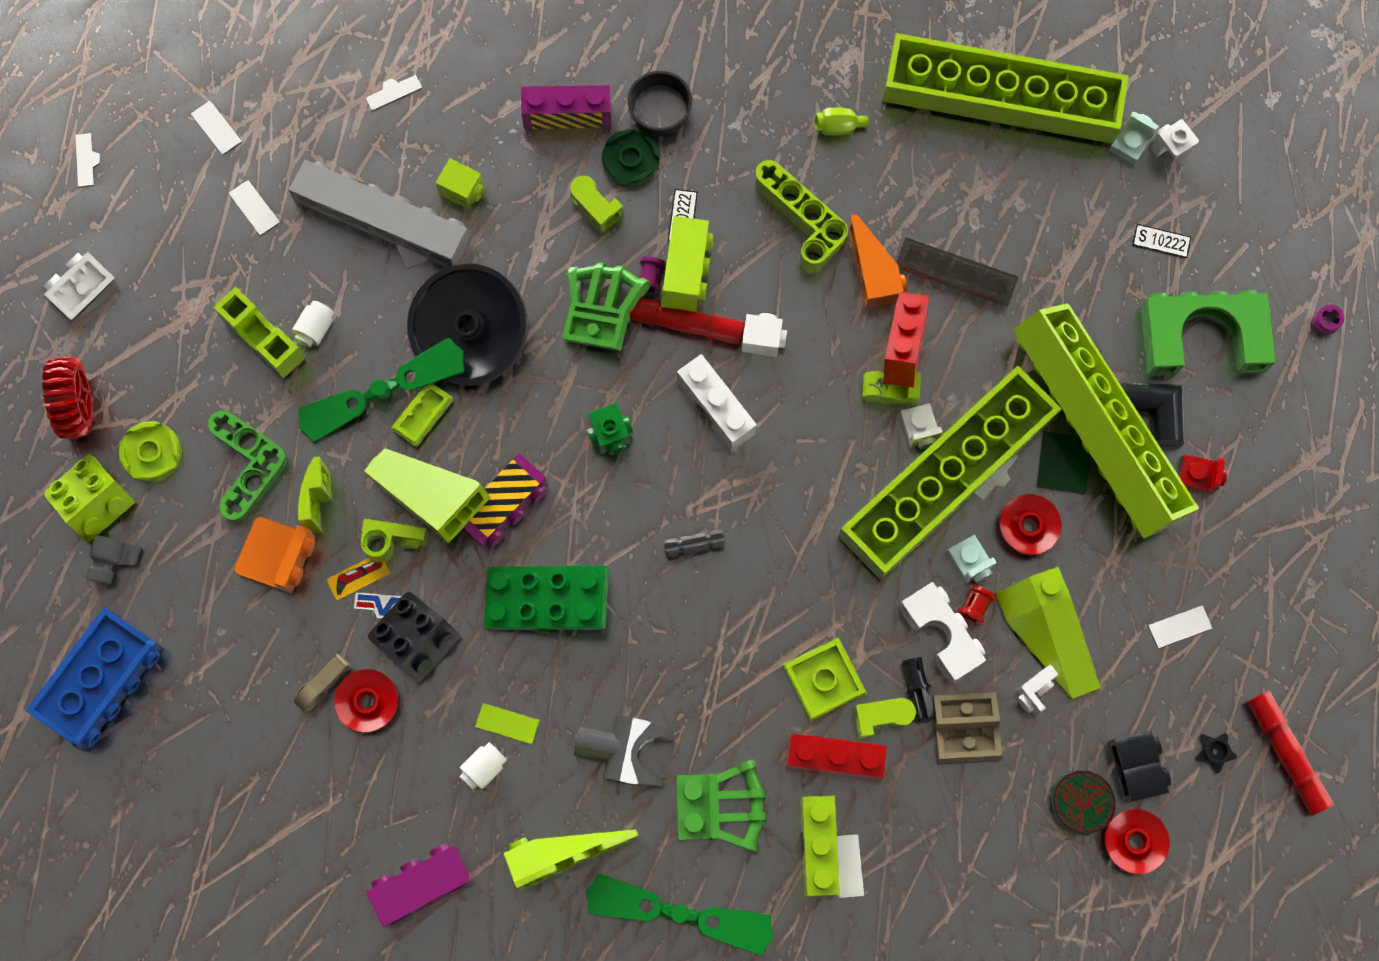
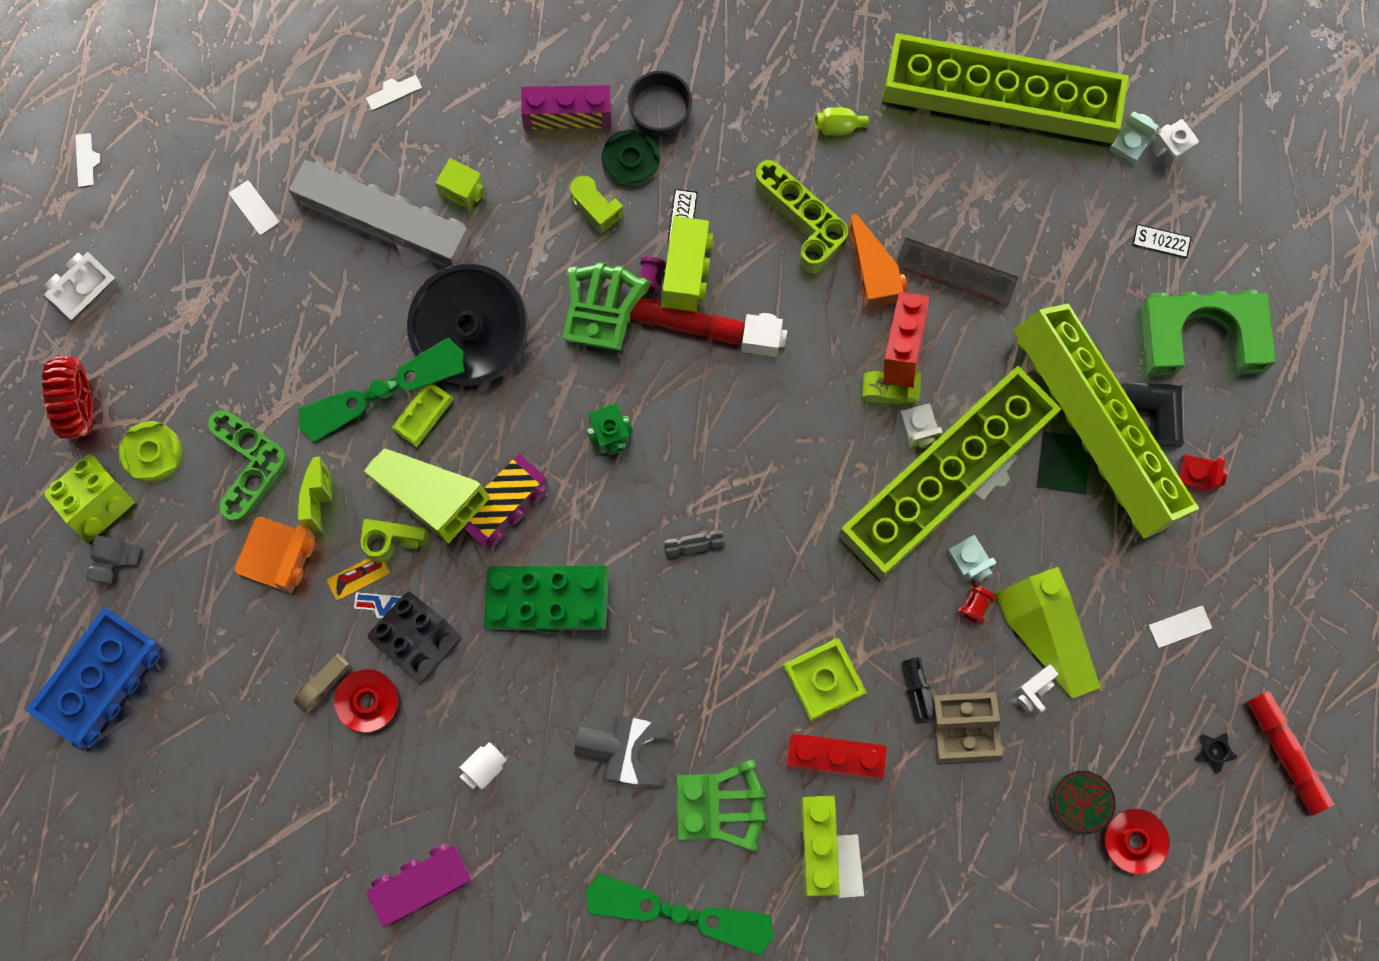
(216, 127): white sticker -> none
(259, 333): lime arch -> none
(313, 324): white brick -> none
(507, 723): lime sticker -> none
(547, 857): wedge -> none
(724, 410): white arch -> none
(891, 712): lime leg -> none
(931, 608): white arch -> none
(1040, 514): red dish -> none
(1140, 766): black brick -> none
(1326, 310): magenta bush -> none

